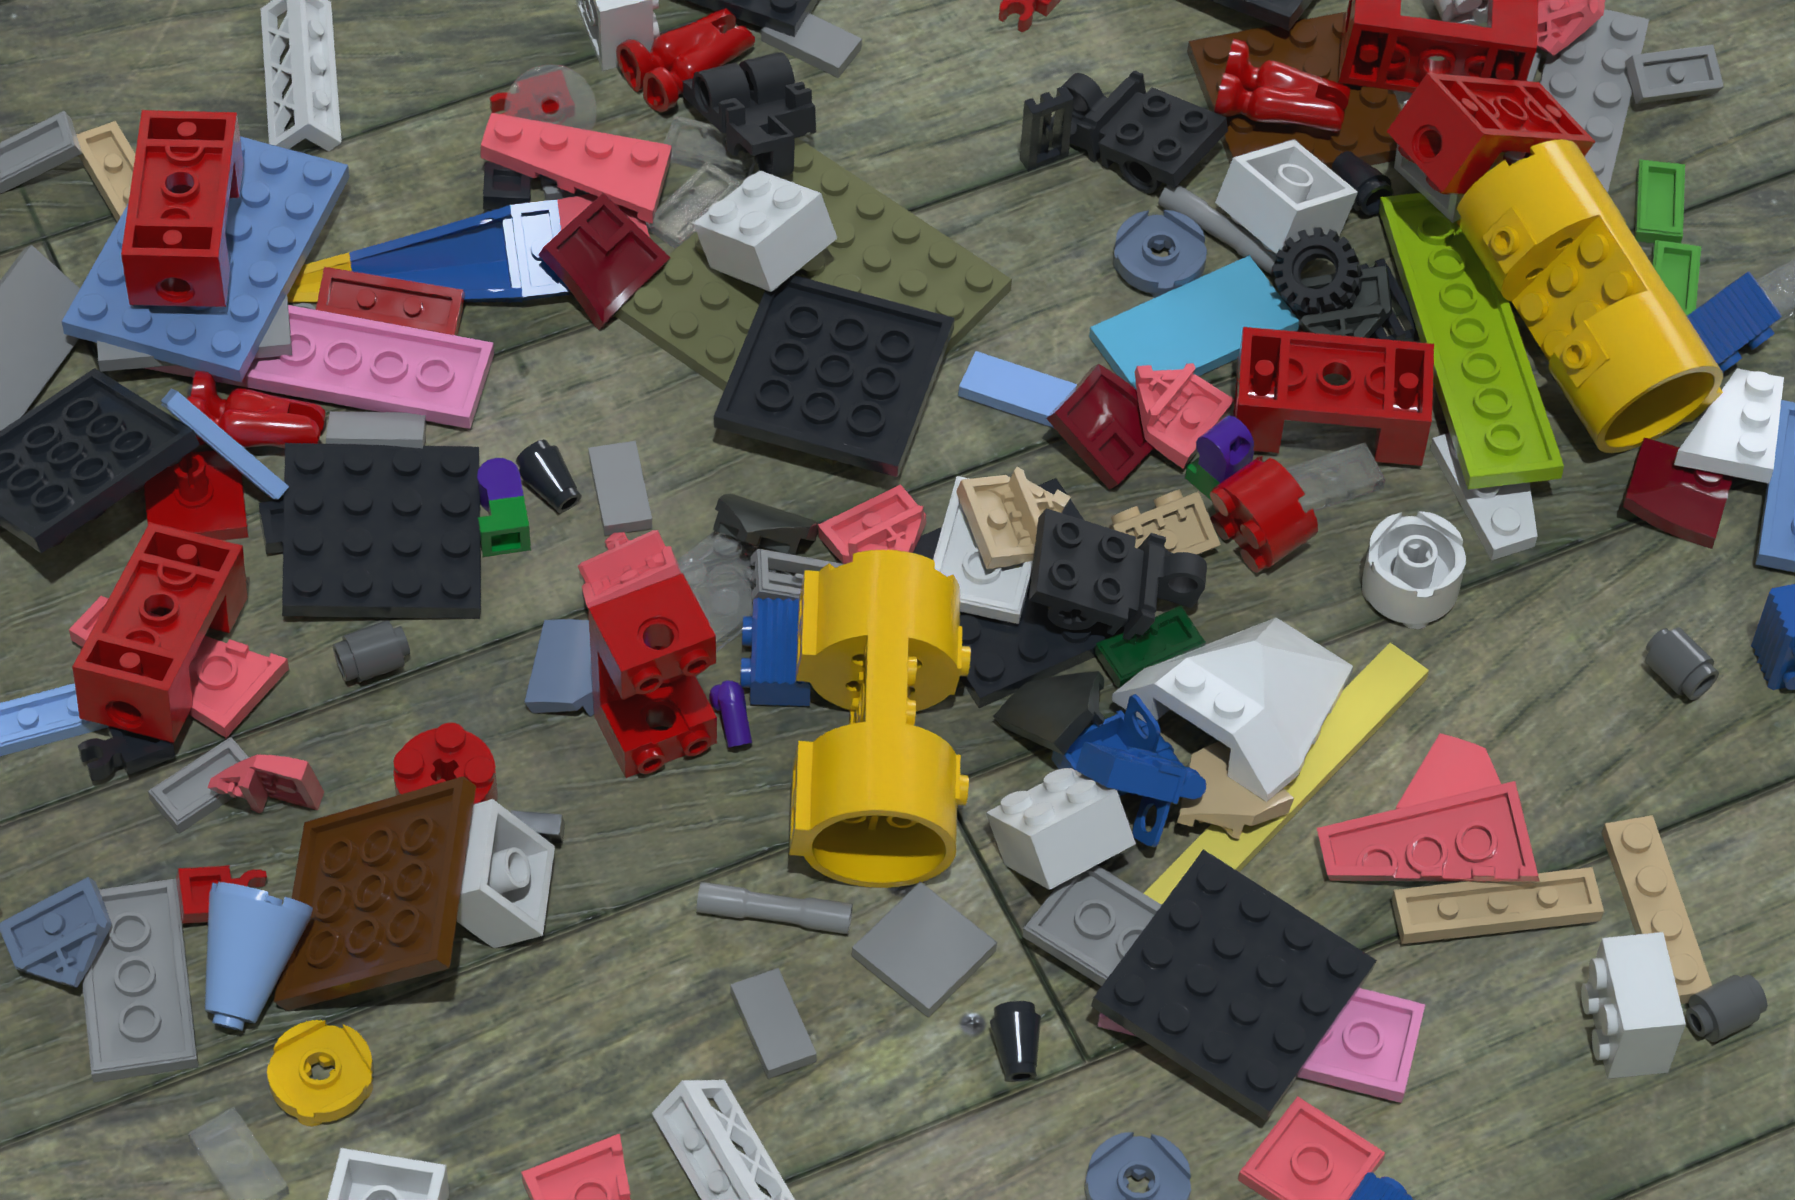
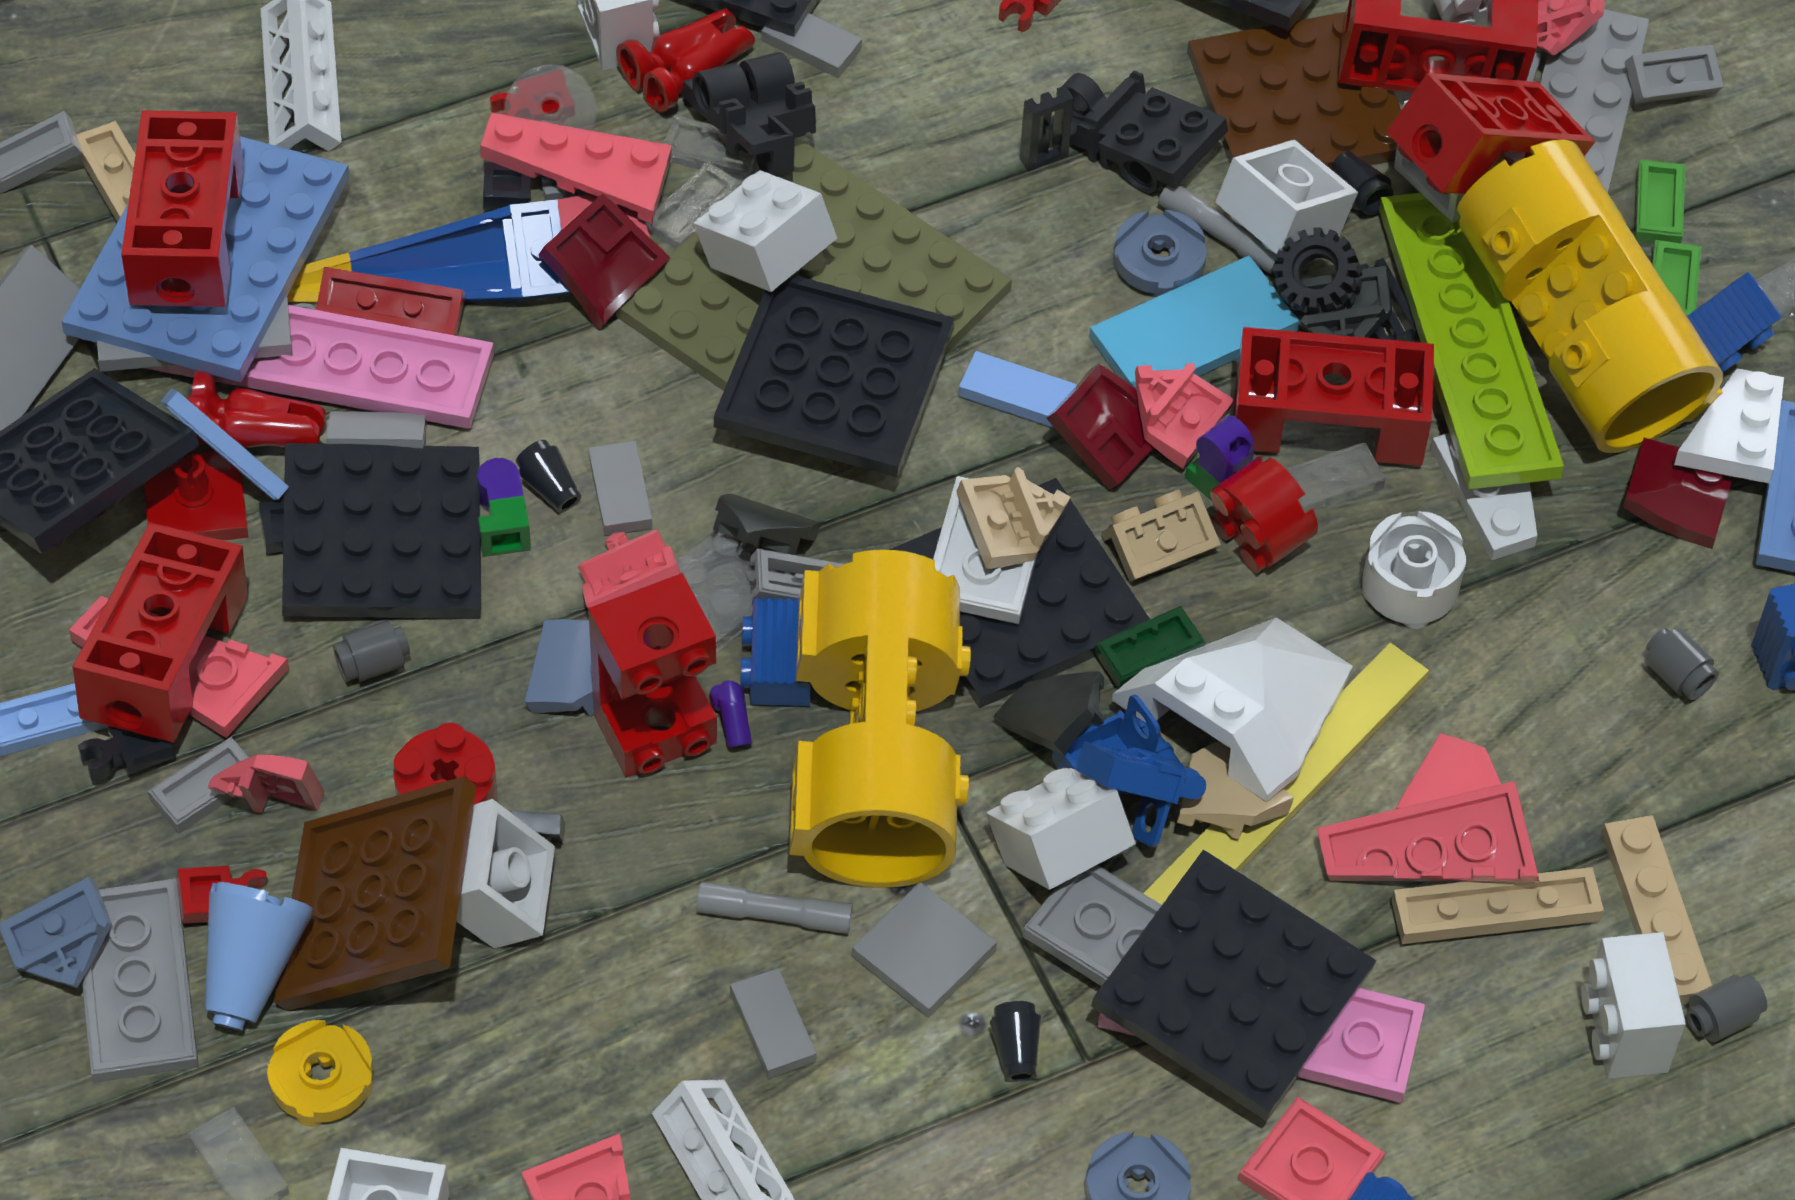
(879, 523): coral slope -> none
(1101, 577): black plate -> none
(1279, 93): red piece -> none

